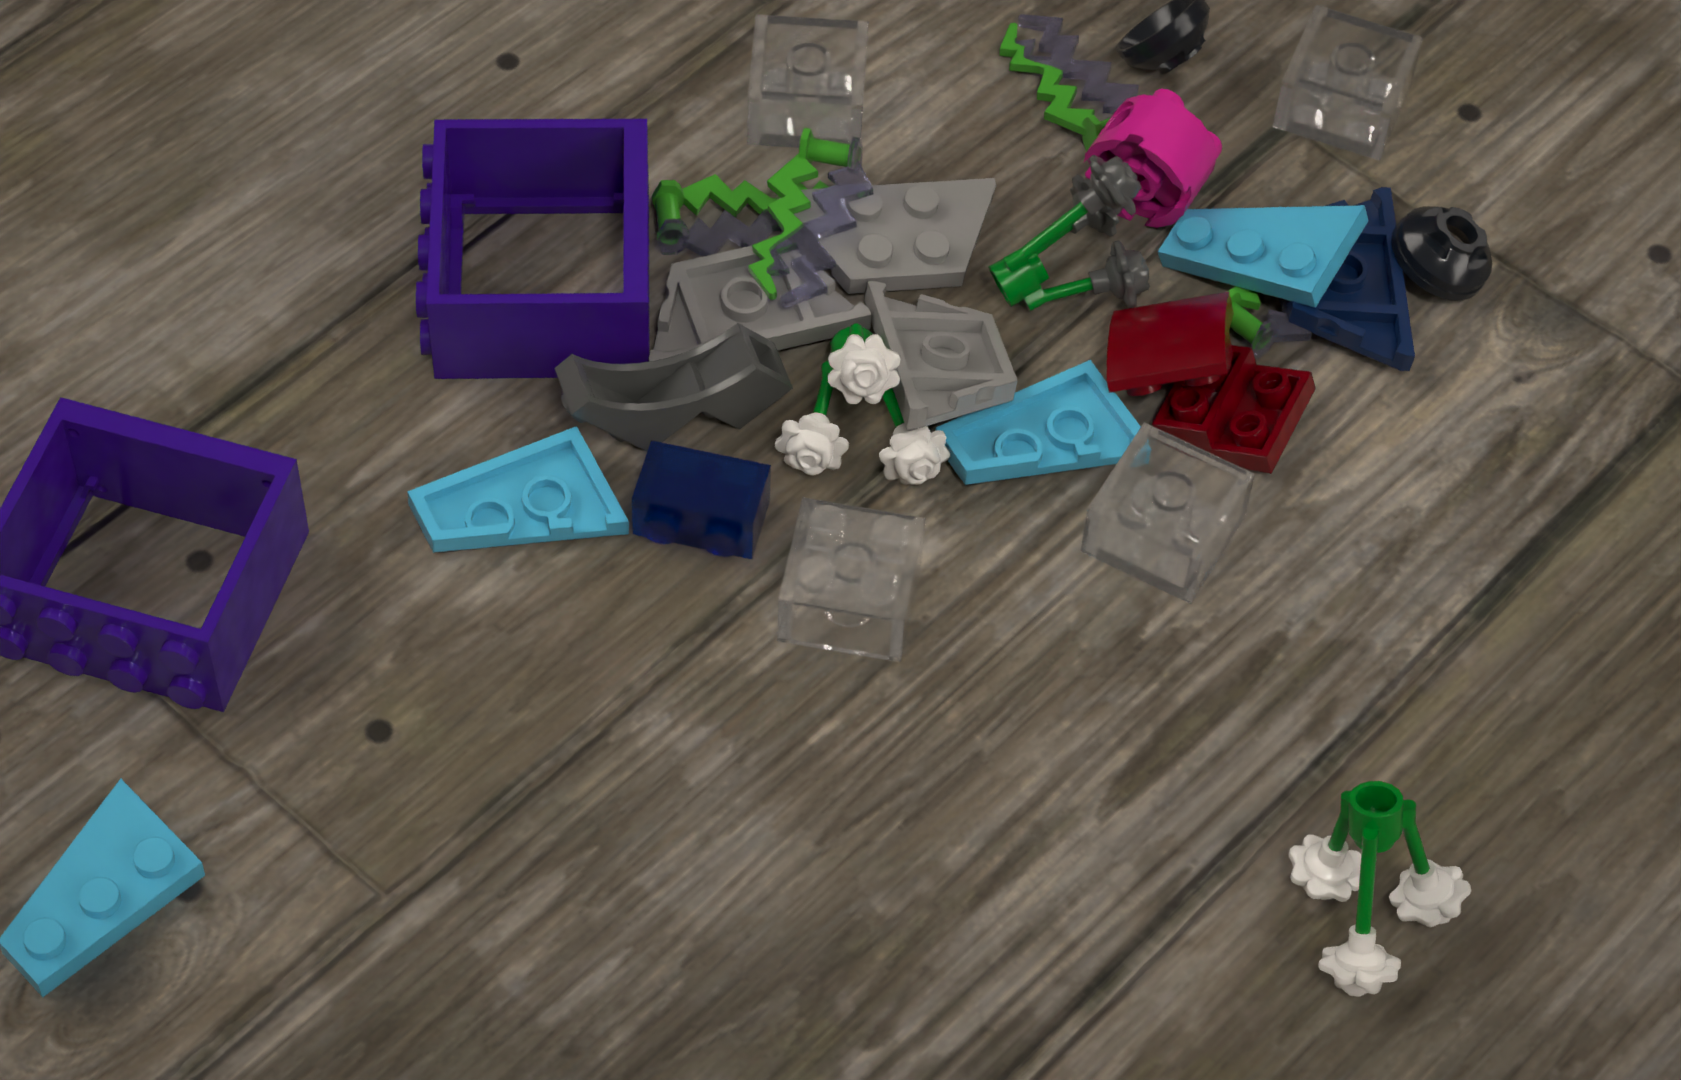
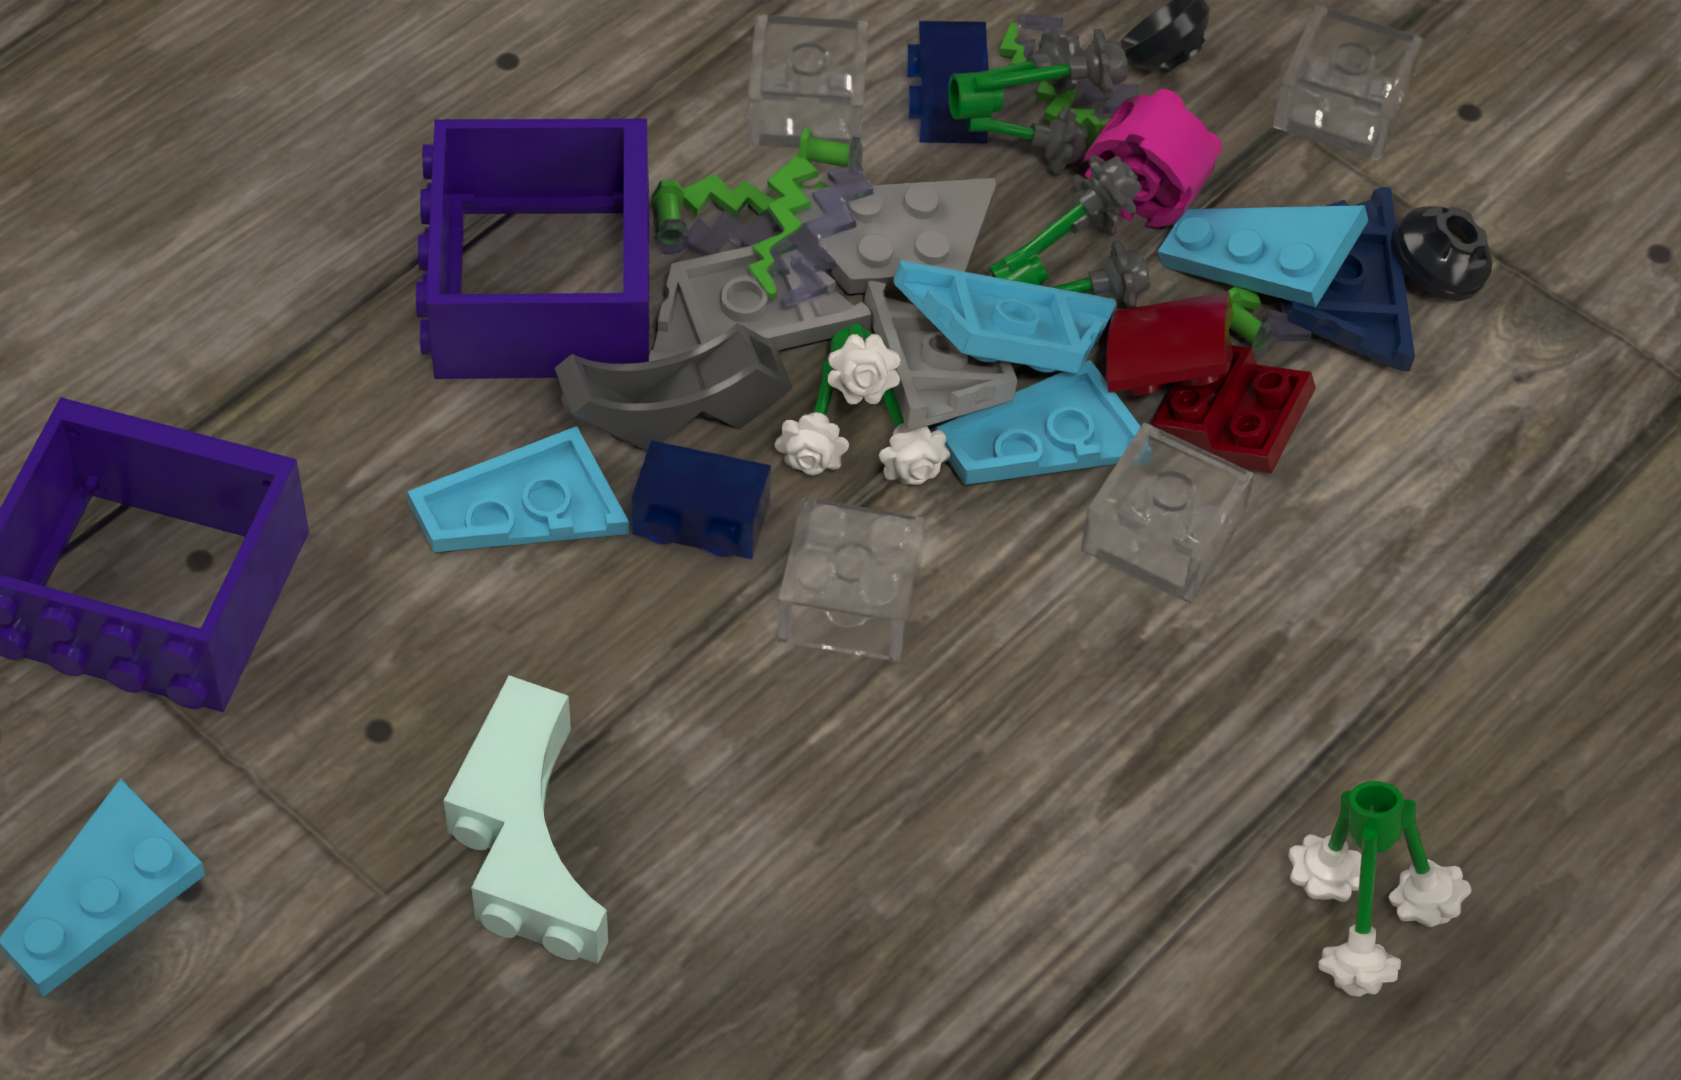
(501, 805): none -> light aqua arch
(939, 53): none -> clear blue brick
(1007, 317): none -> medium azure wing
(1059, 63): none -> plant

